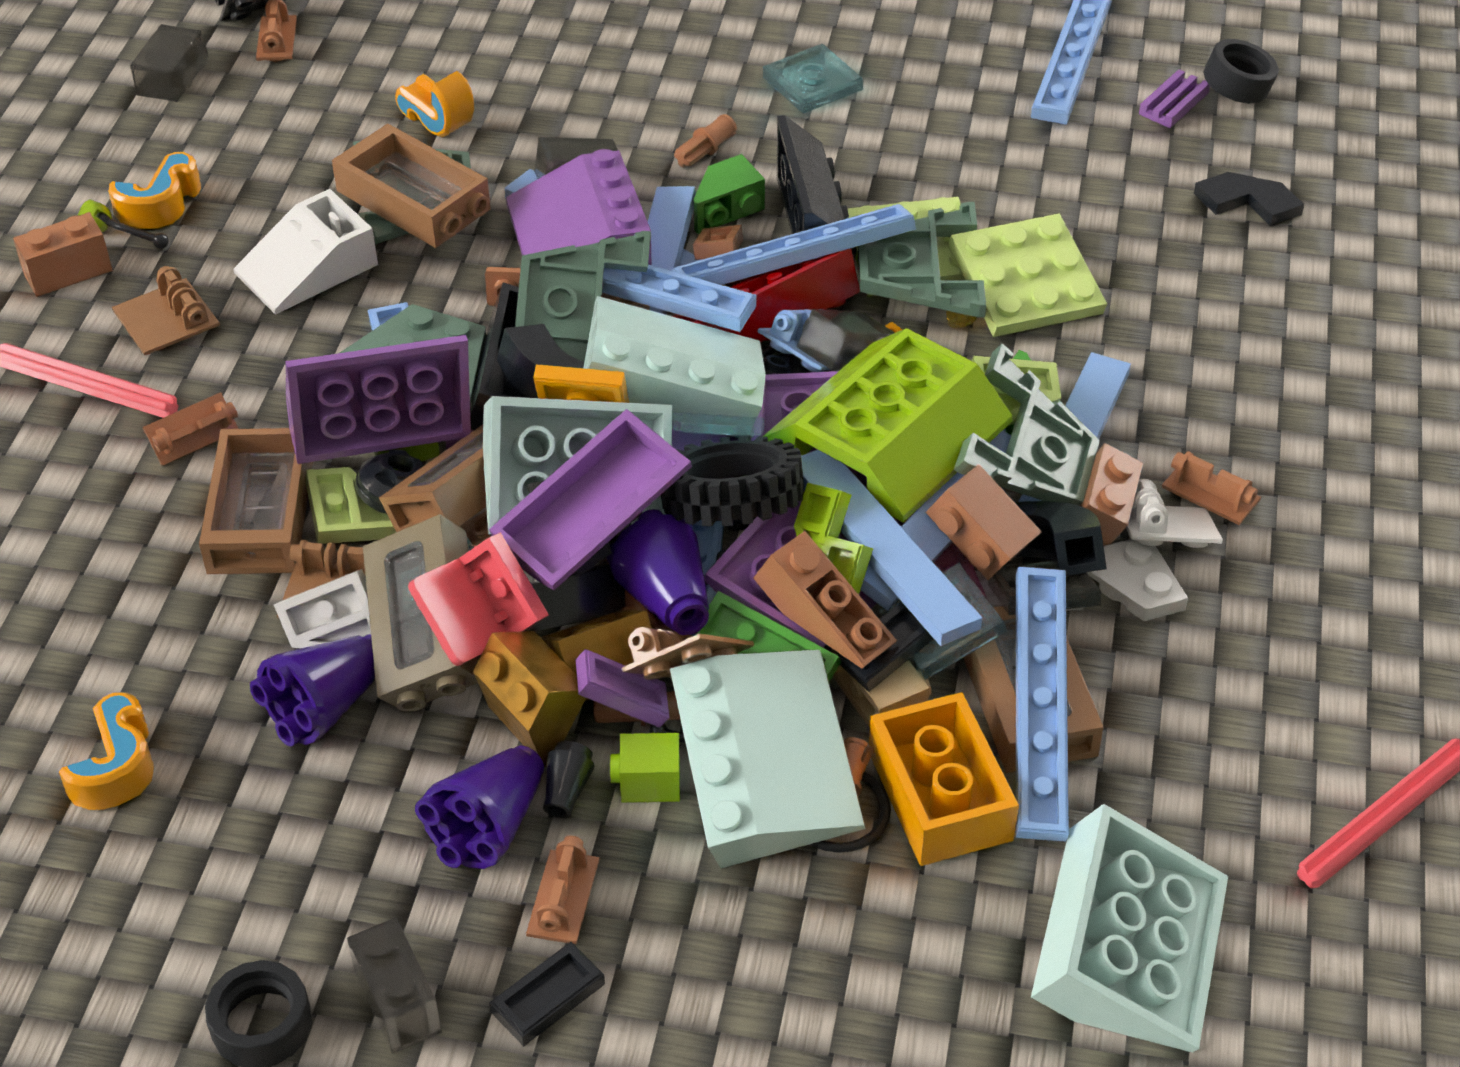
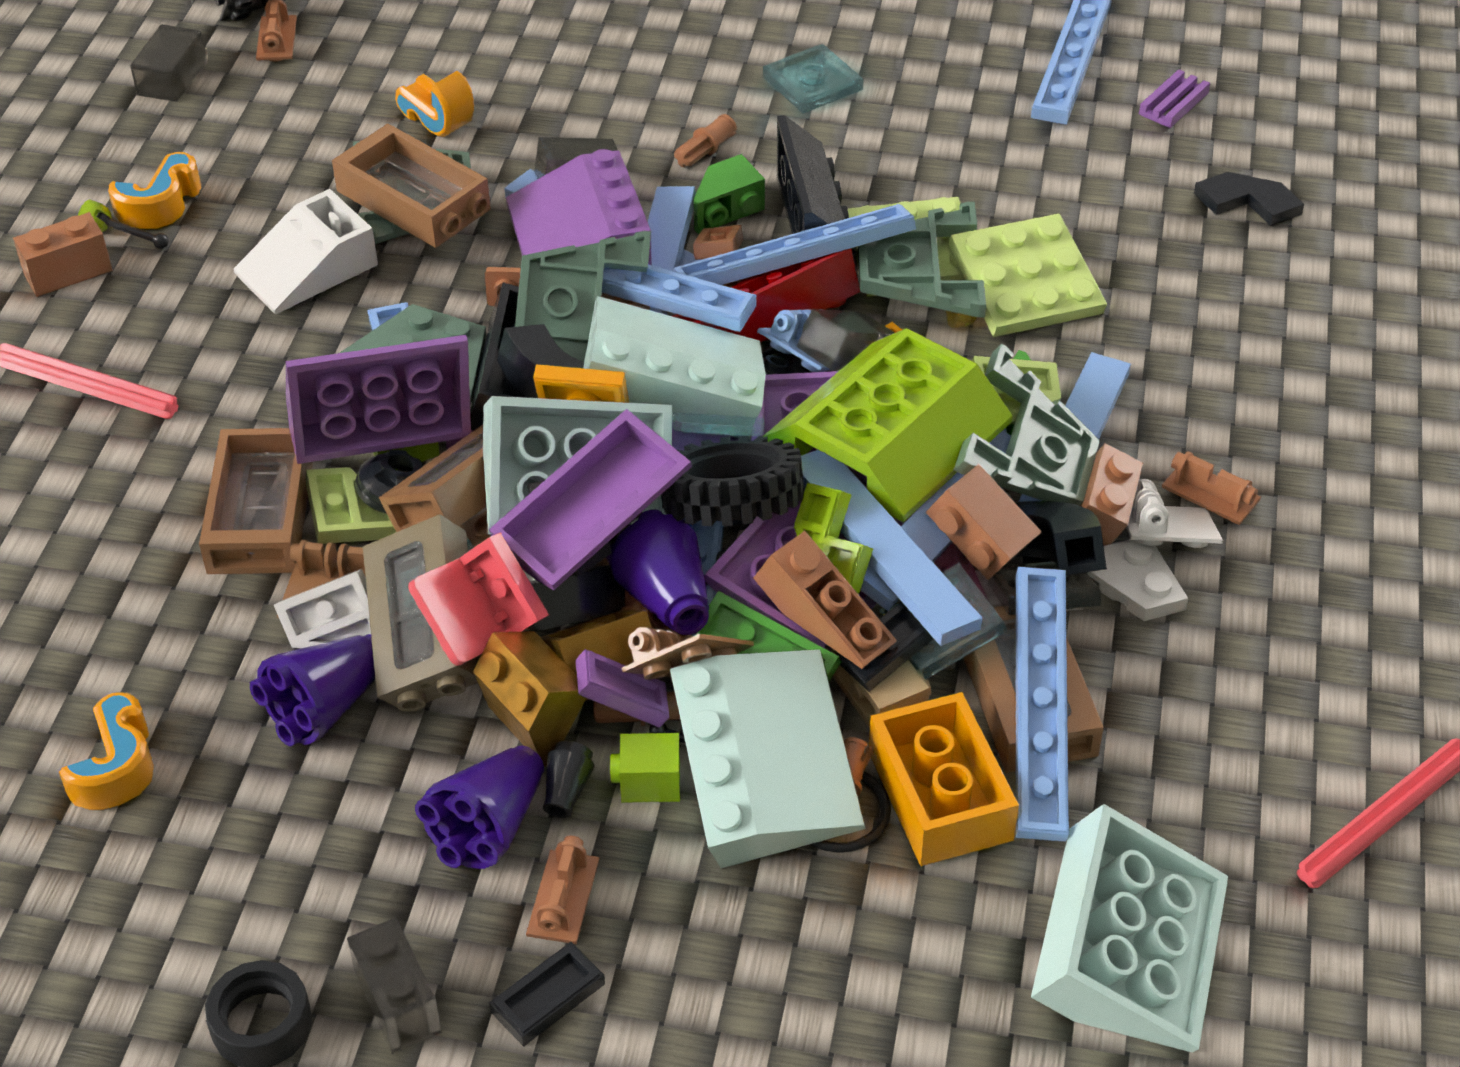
(165, 314): medium nougat hinge -> none
(190, 428): nougat hinge -> none
(1241, 71): black tyre -> none

